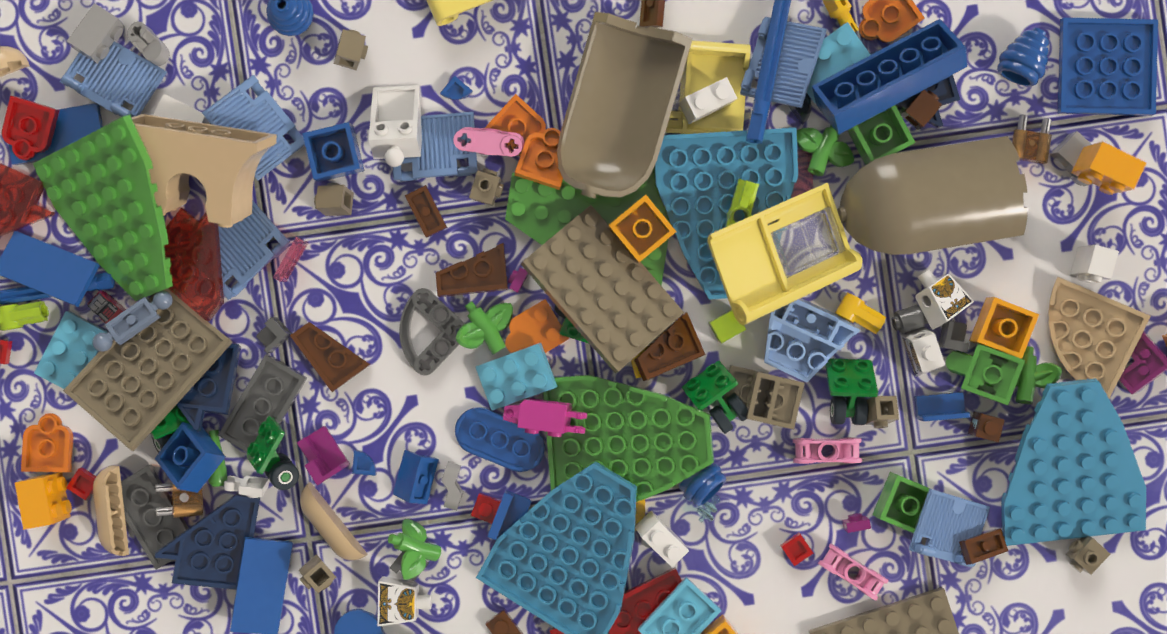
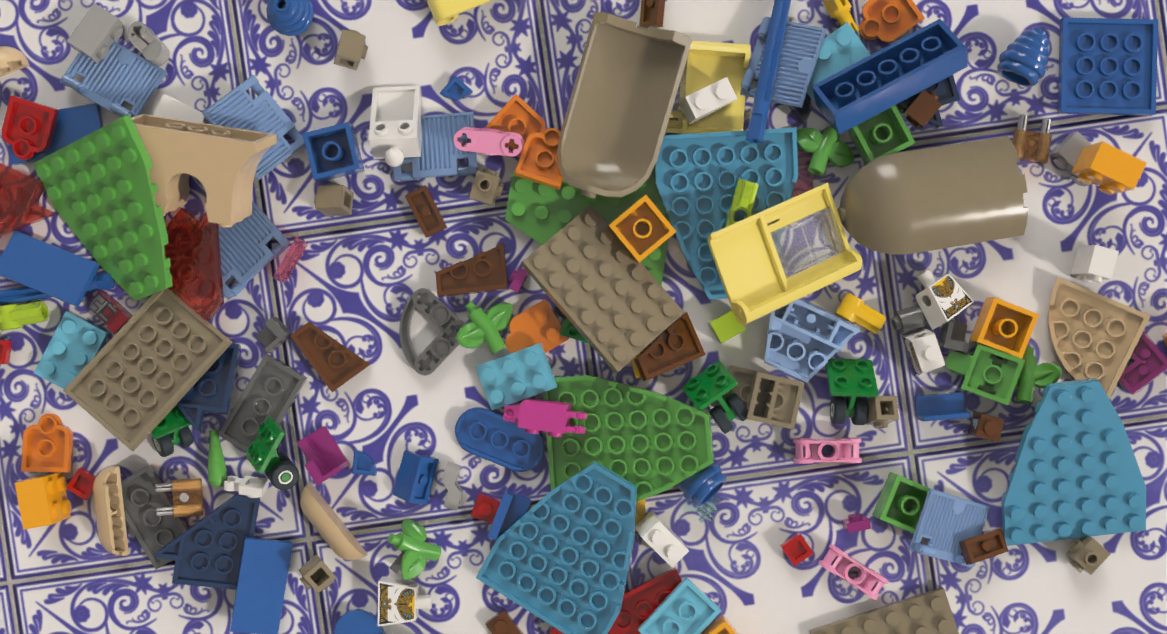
(132, 321): sand blue plate -> none
(189, 458): blue brick -> none

